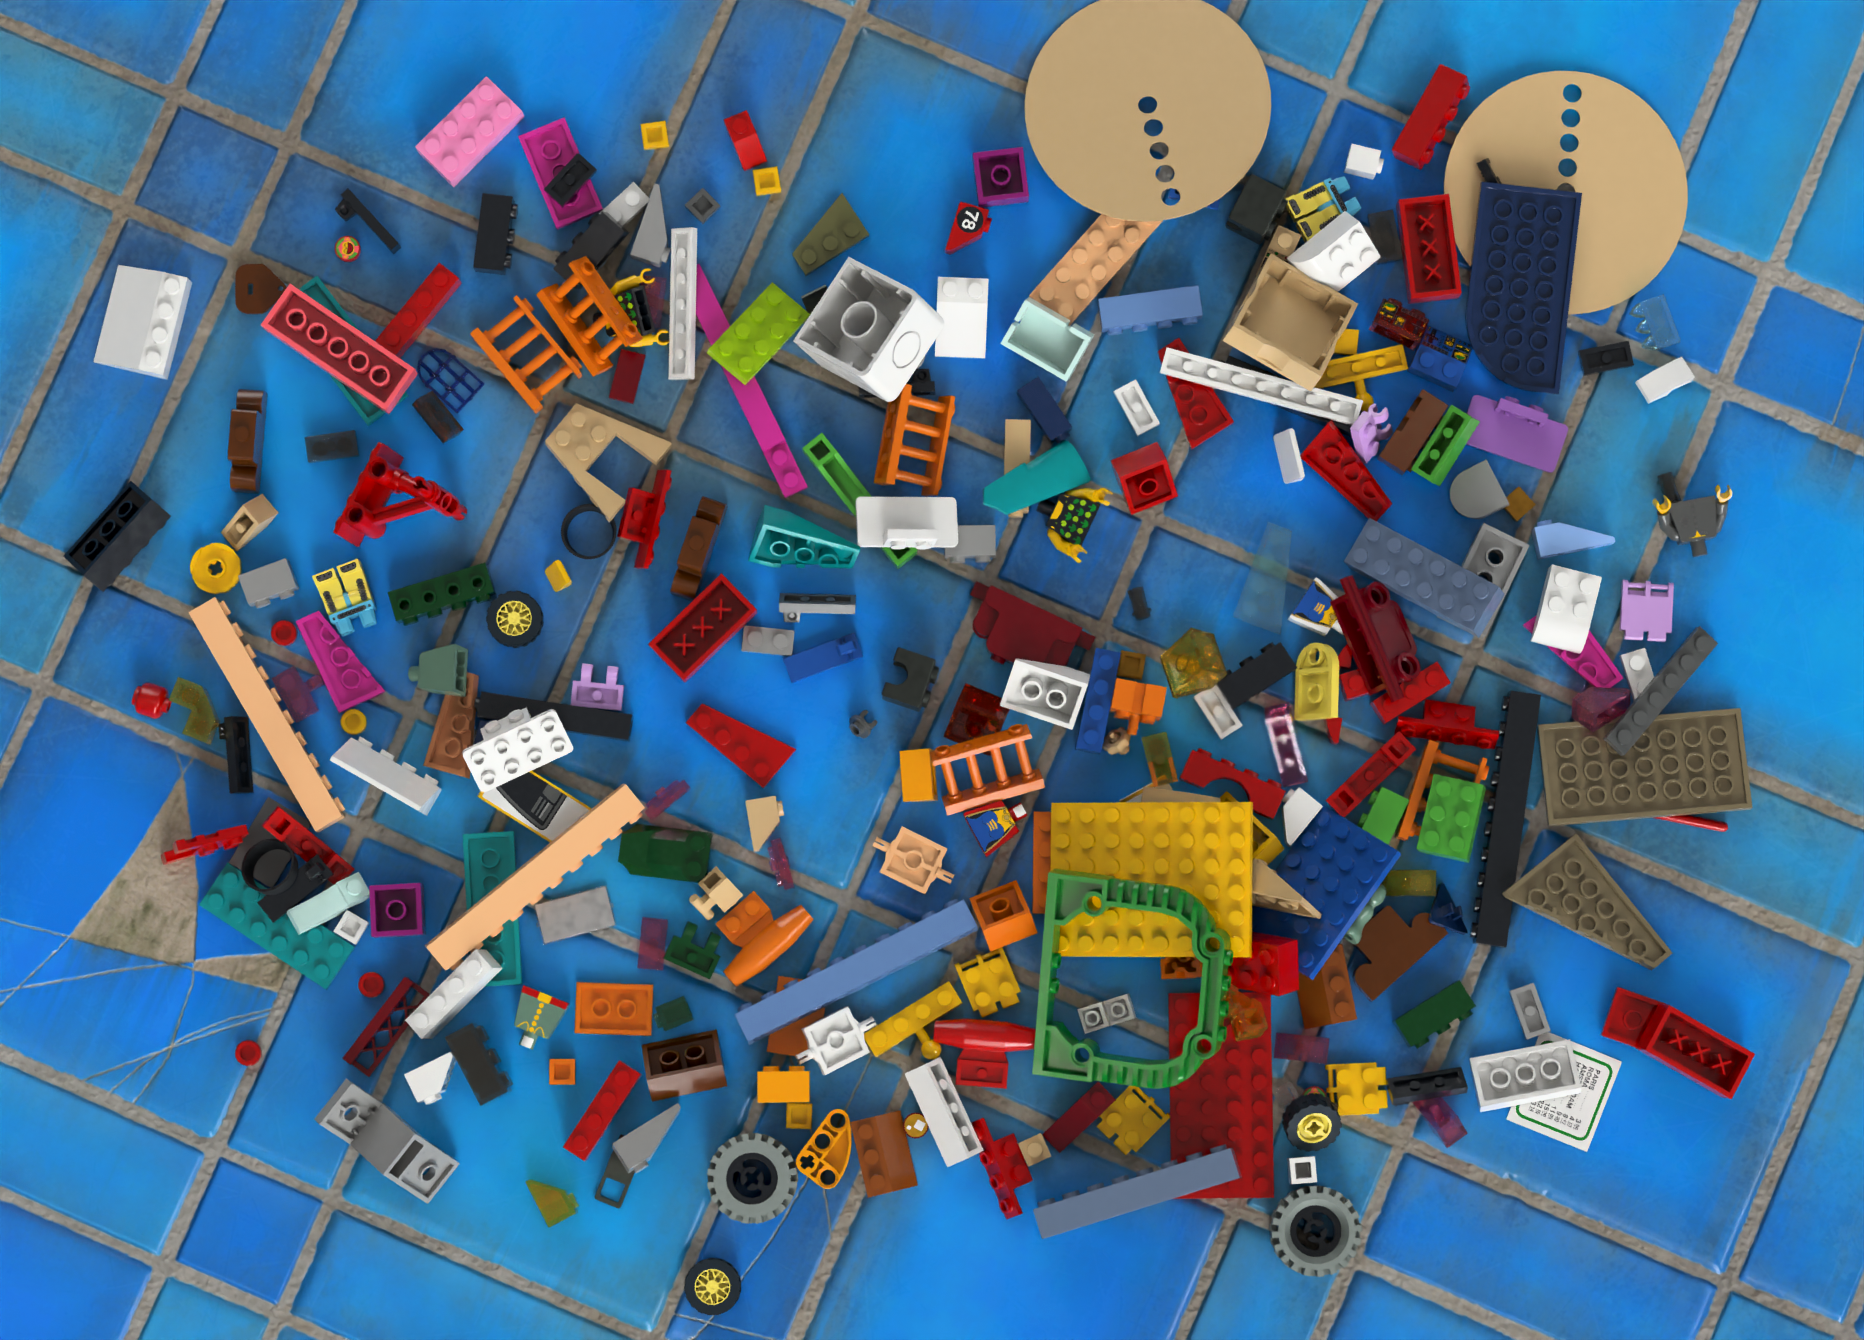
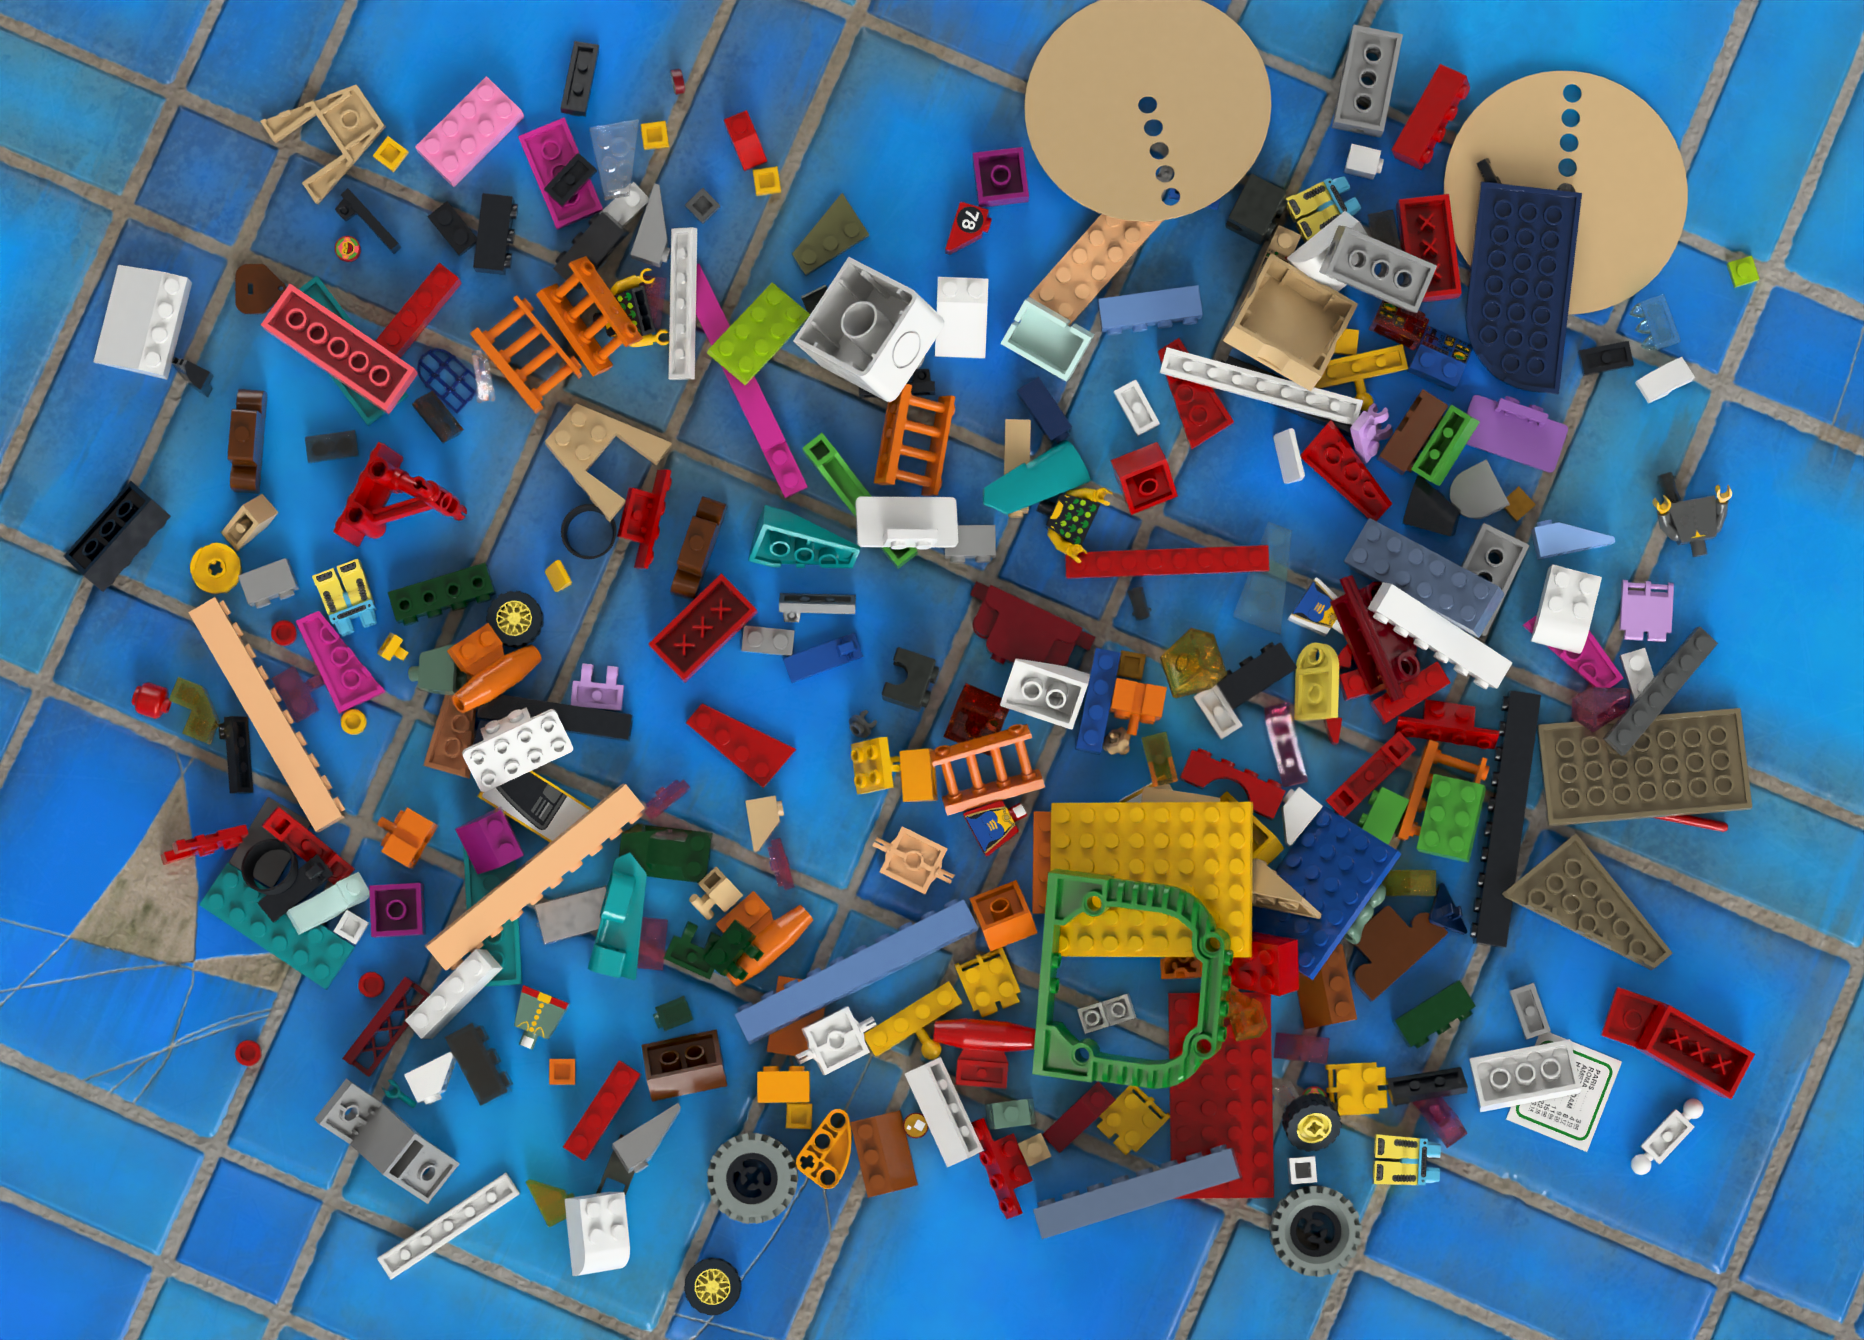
(194, 375): none -> black slope
(348, 121): none -> tan wing
(387, 775): white slope -> none
(390, 154): none -> yellow tile
(391, 647): none -> yellow tile
(395, 1092): none -> teal hand
(407, 836): none -> orange brick
(448, 1226): none -> white tile
(453, 228): none -> black plate
(483, 380): none -> clear plate
(490, 670): none -> orange plate
(490, 841): none -> magenta slope
(580, 79): none -> black hinge
(597, 1232): none -> white brick
(614, 154): none -> clear wing
(614, 1008): orange tile -> none
(621, 921): none -> teal panel
(627, 376): dark red tile -> none
(677, 81): none -> dark red tile
(730, 948): none -> dark green plate
(873, 765): none -> yellow plate
(1010, 1113): none -> sand green torso
(1169, 562): none -> red plate
(1382, 72): none -> light grey brick
(1392, 260): none -> light grey brick
(1412, 1160): none -> hips
(1431, 510): none -> black slope
(1439, 635): none -> white brick
(1667, 1136): none -> white plate
(1742, 271): none -> lime plate

